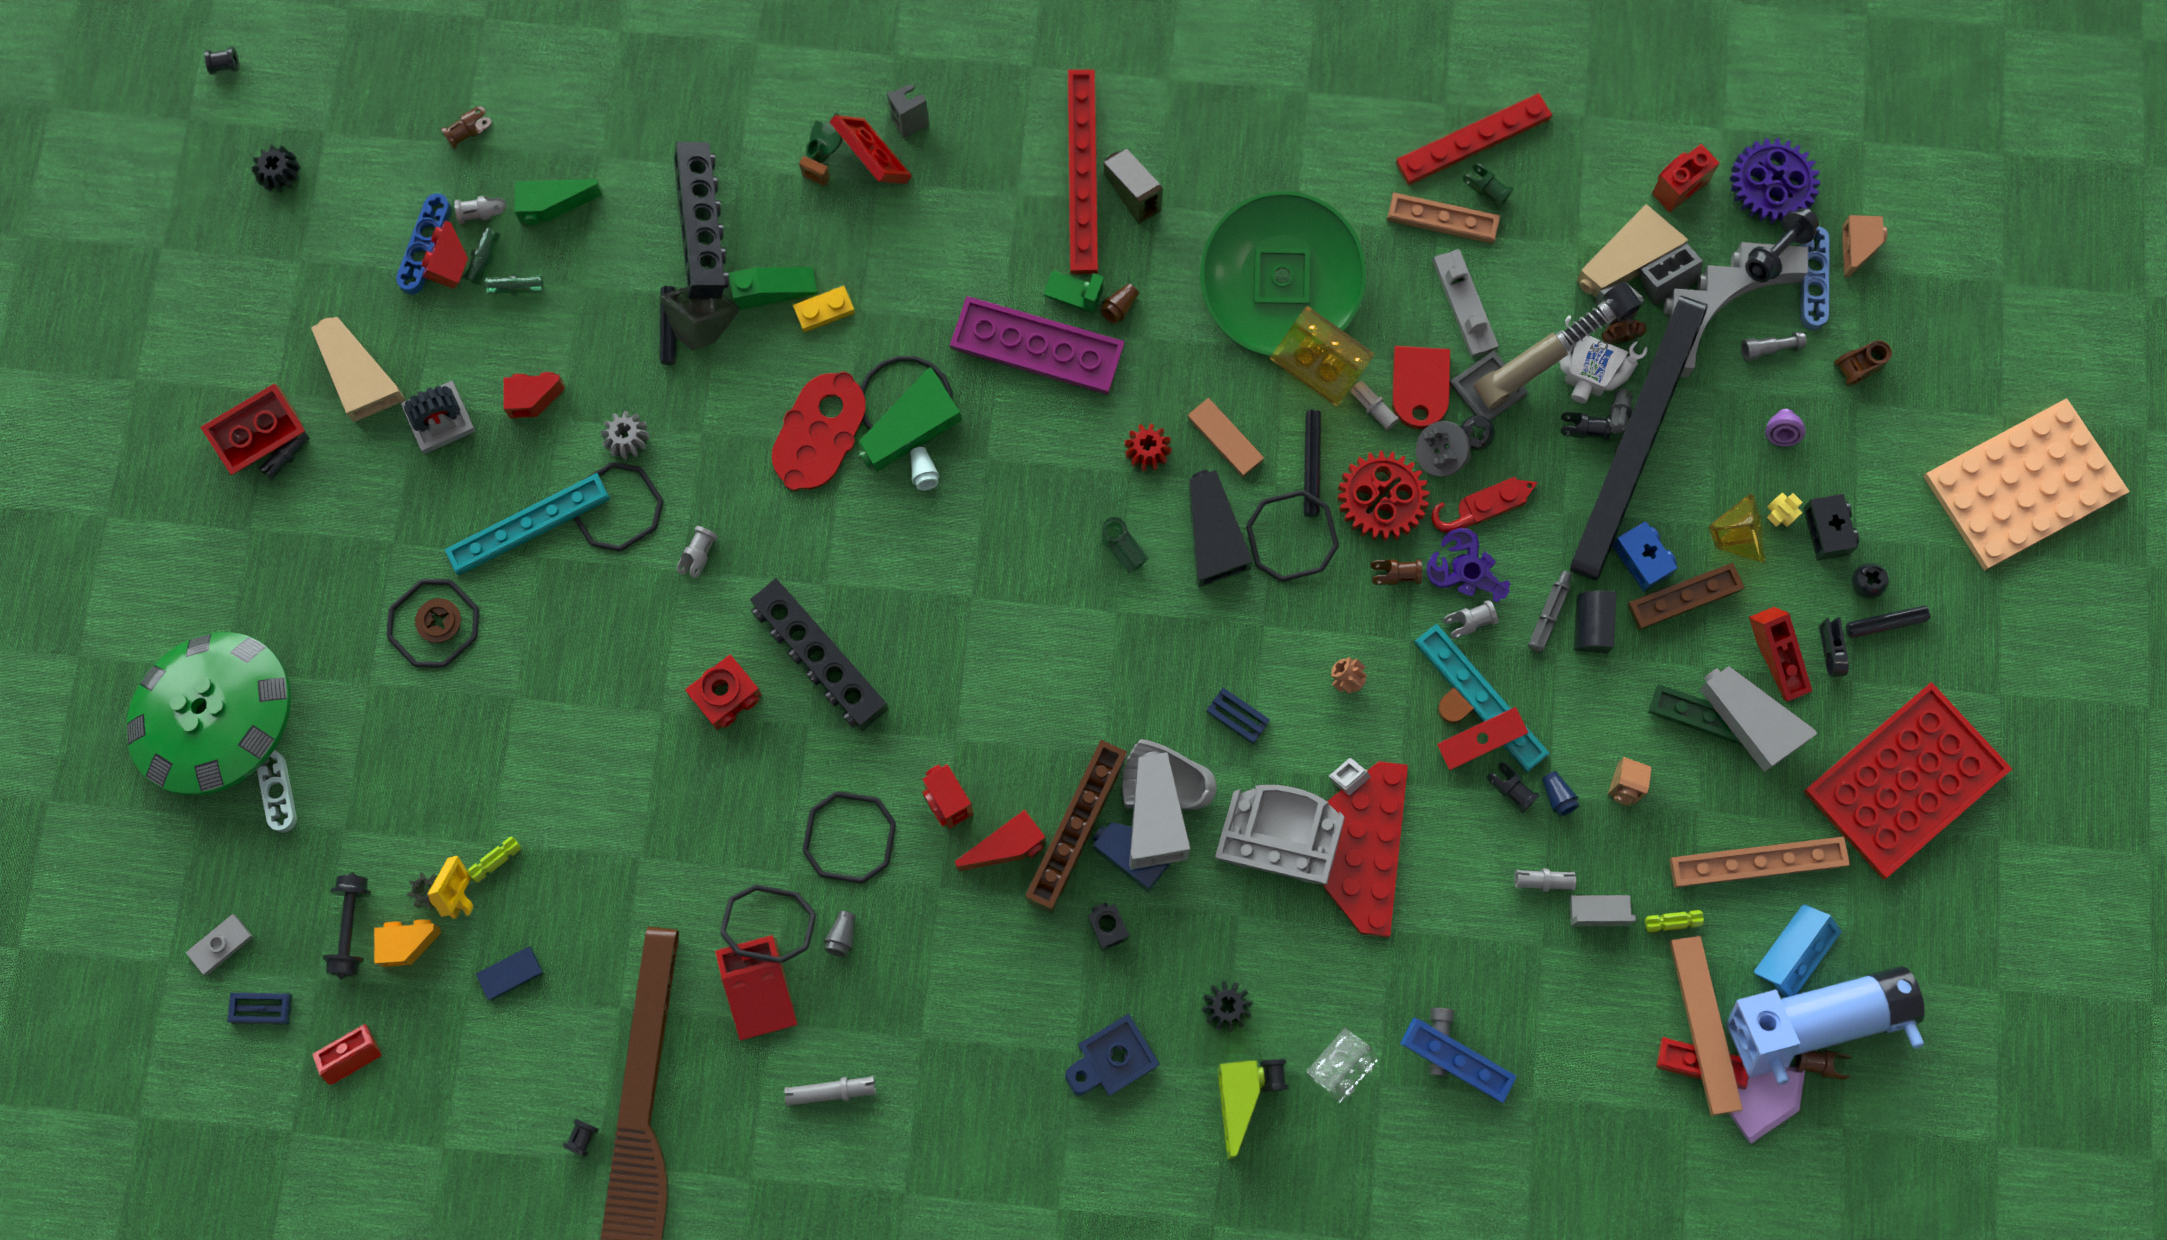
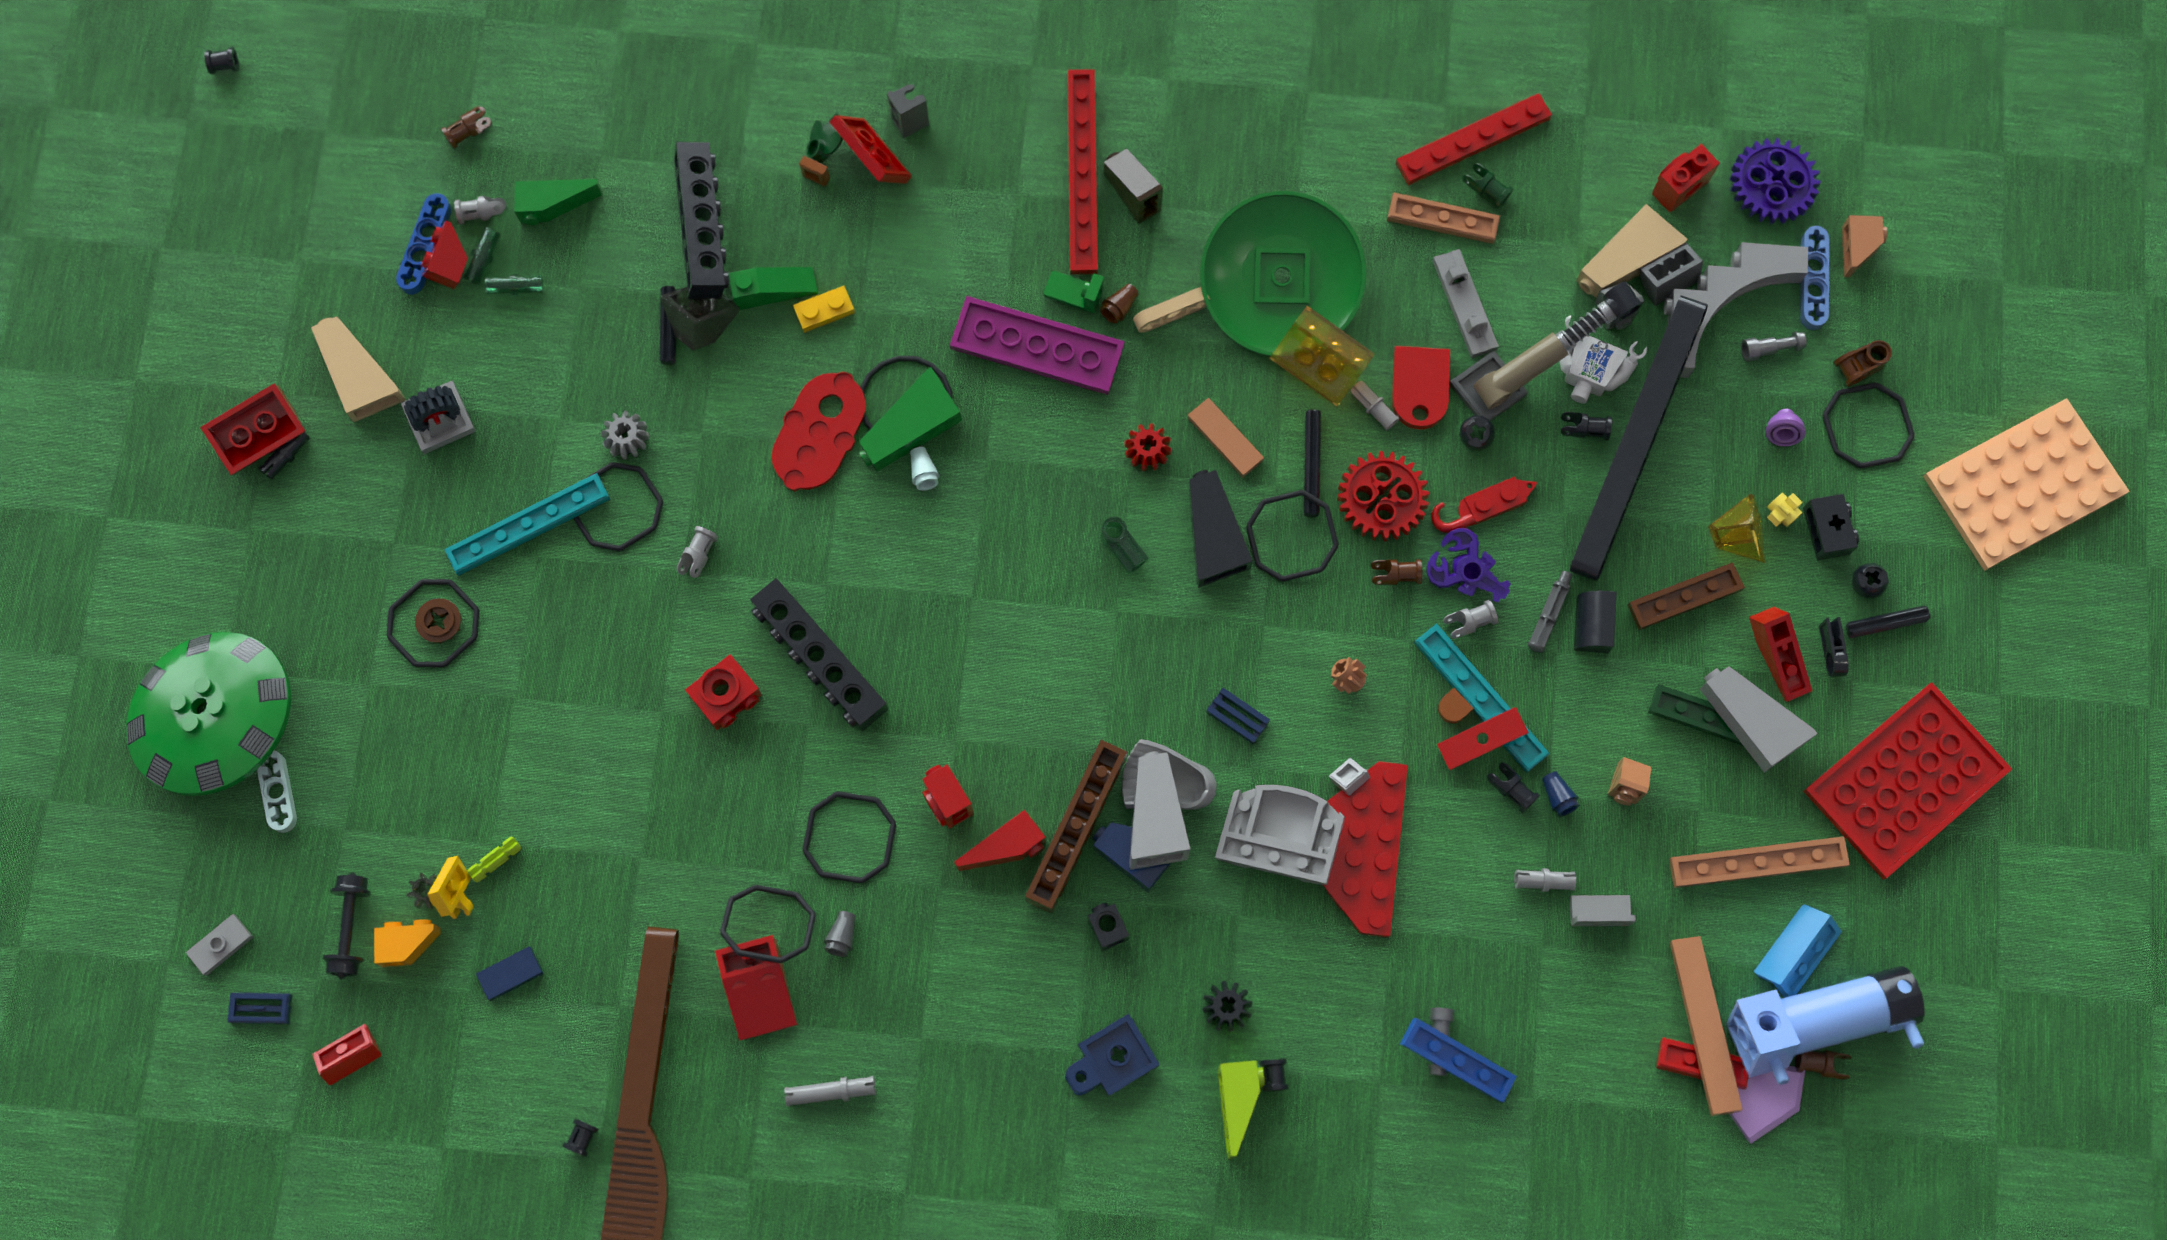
(266, 171): black gear -> none
(530, 395): red slope -> none
(1170, 310): none -> tan beam
(1343, 1064): clear bracket -> none
(1448, 460): dark grey plate -> none
(1621, 411): dark grey axle -> none
(1624, 331): reddish brown gear -> none
(1645, 570): blue brick -> none
(1674, 921): lime axle -> none
(1765, 262): black piece -> none
(1876, 462): none -> black piece

